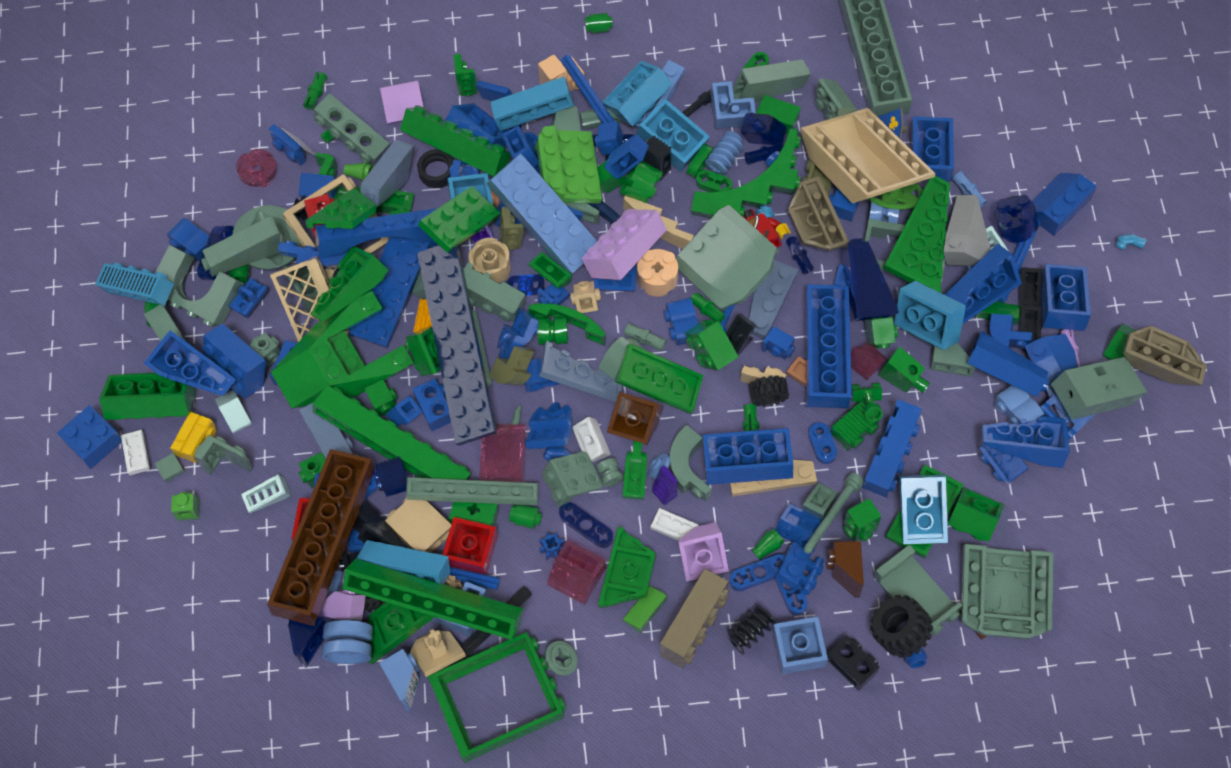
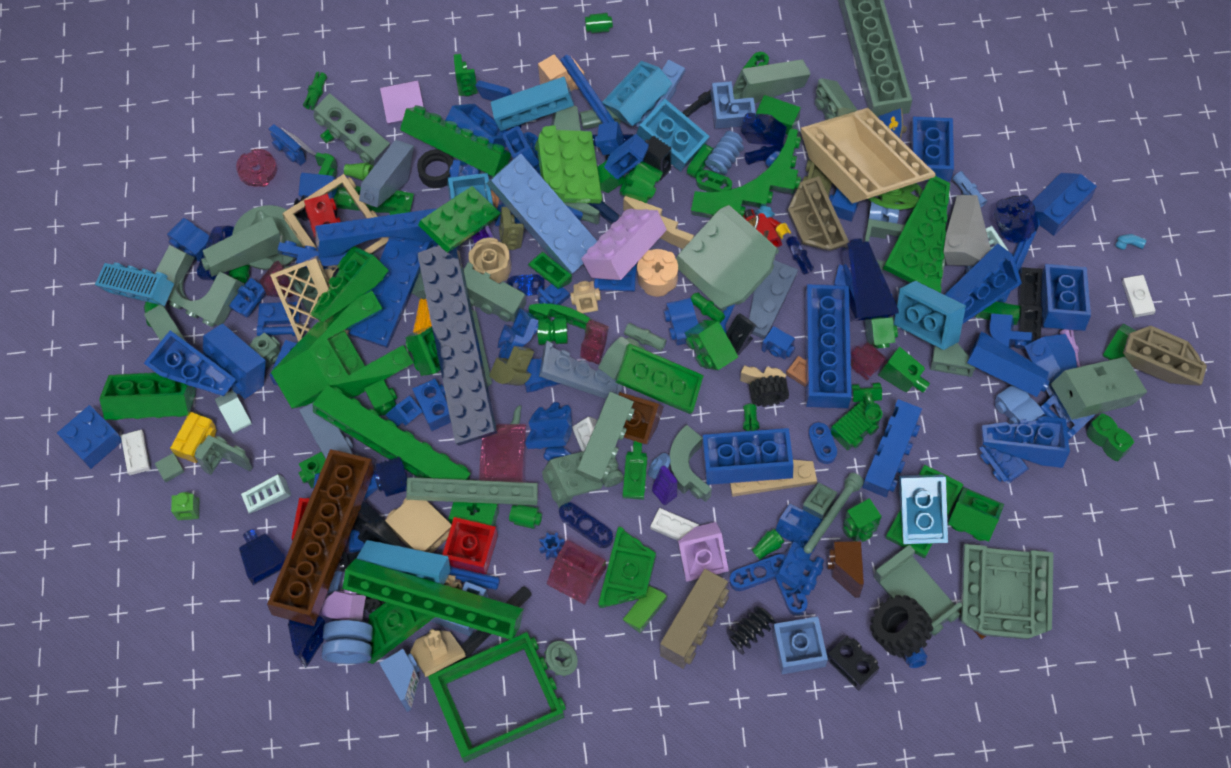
(260, 556): none -> clear blue torso
(267, 283): none -> clear pink slope
(275, 314): none -> blue plate
(344, 212): green wing -> none
(594, 342): none -> clear pink slope
(604, 438): none -> sand green brick
(1106, 434): none -> green brick
(1138, 296): none -> white plate

